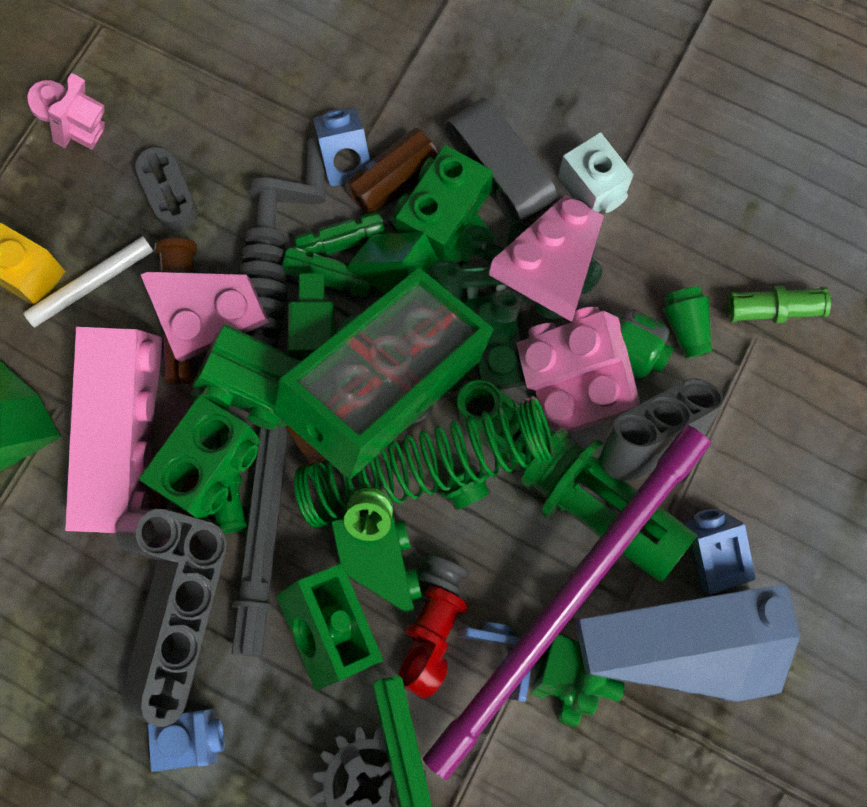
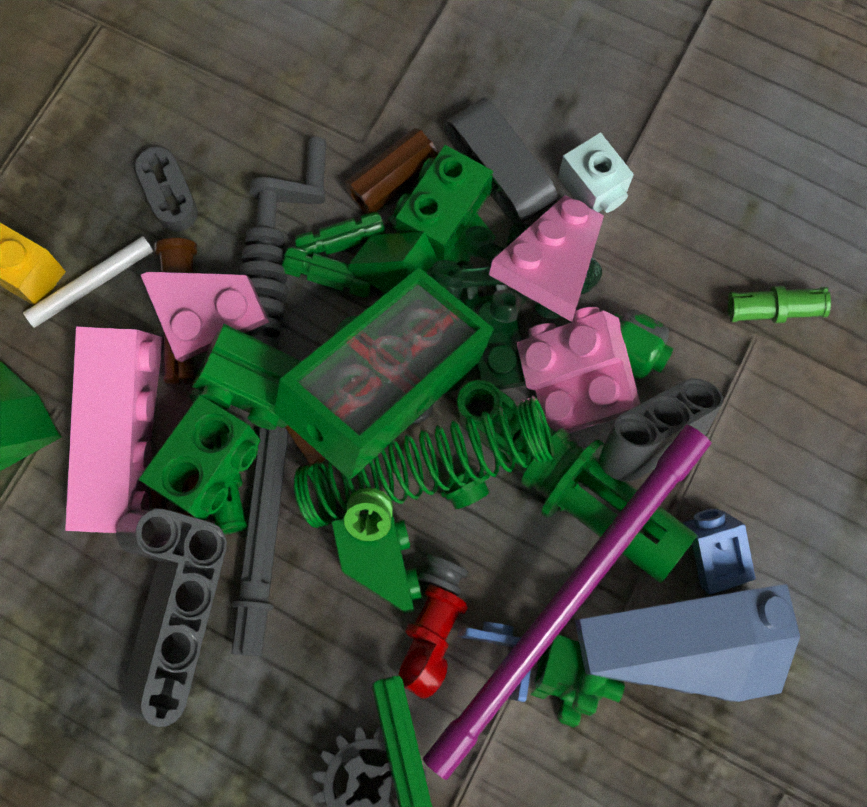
(69, 112): bright pink hips -> none
(187, 742): medium blue bracket -> none
(311, 319): green piece -> none
(328, 627): green brick -> none
(338, 131): medium blue bracket -> none
(689, 320): green cone -> none

